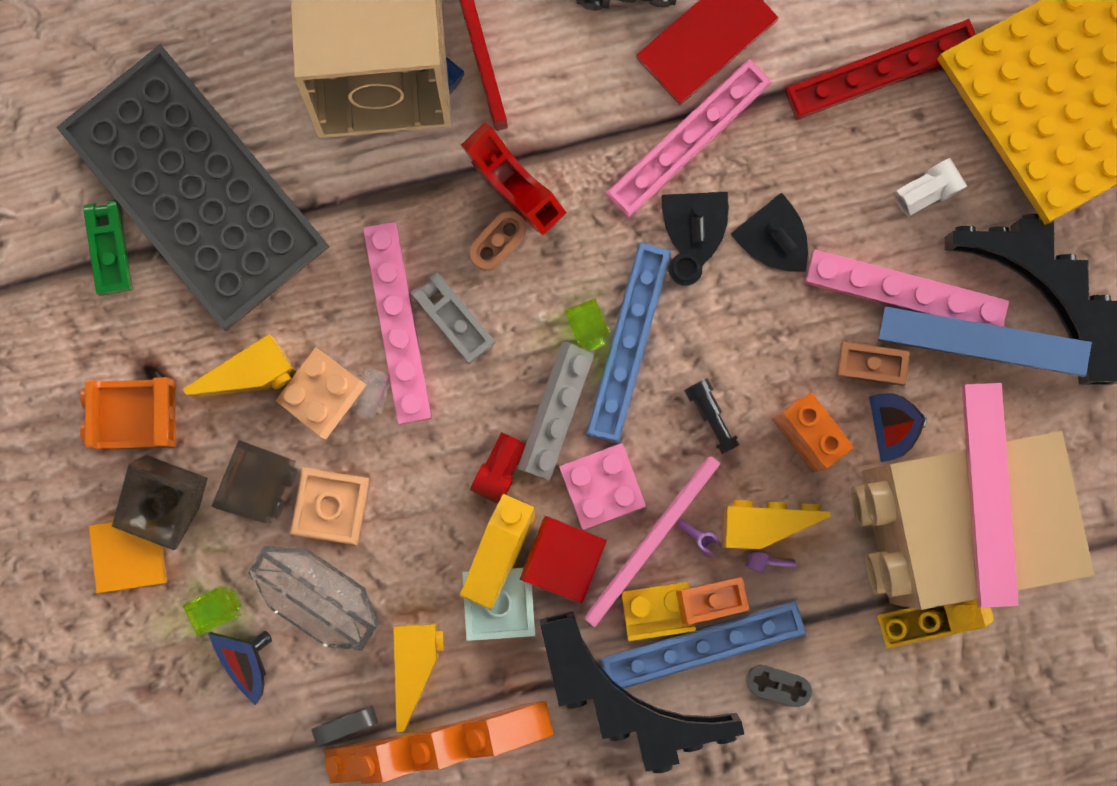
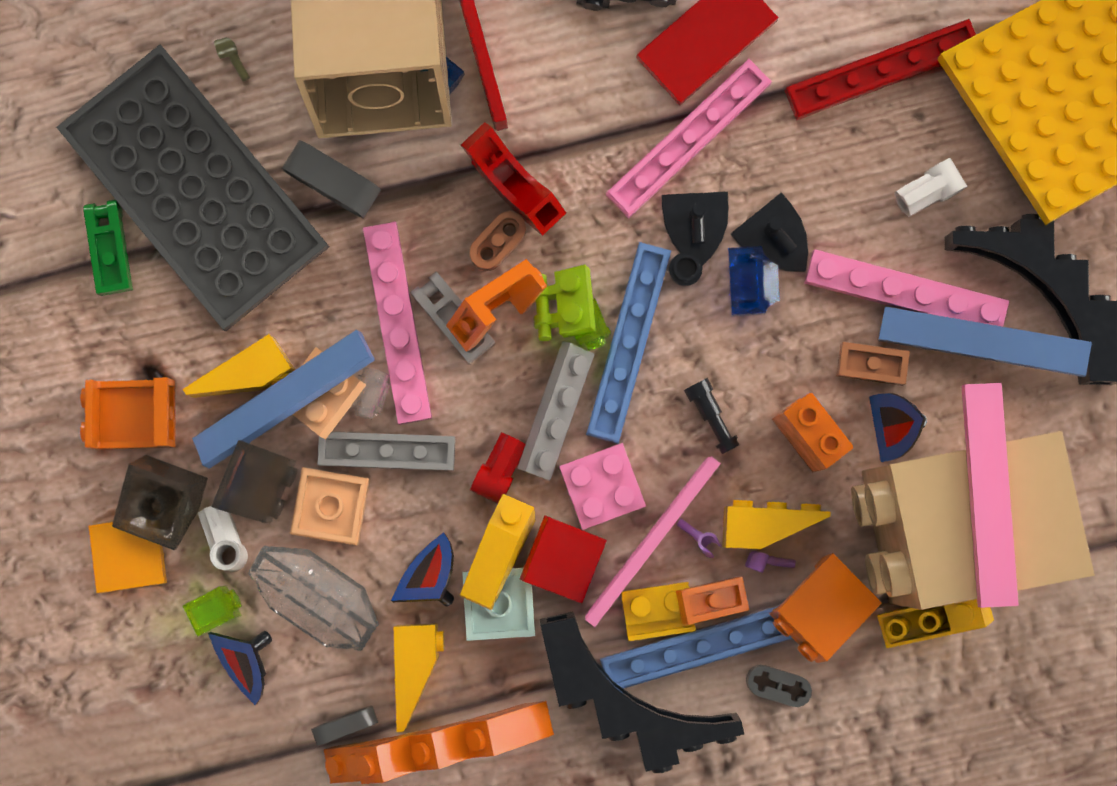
(221, 534): none -> white piece
(226, 47): none -> olive hand
(283, 398): none -> medium blue tile
(331, 179): none -> dark grey beam
(387, 451): none -> light grey plate
(428, 574): none -> shield
(474, 317): none -> orange panel
(574, 304): none -> lime plate
(751, 281): none -> clear blue slope
(825, 609): none -> orange panel

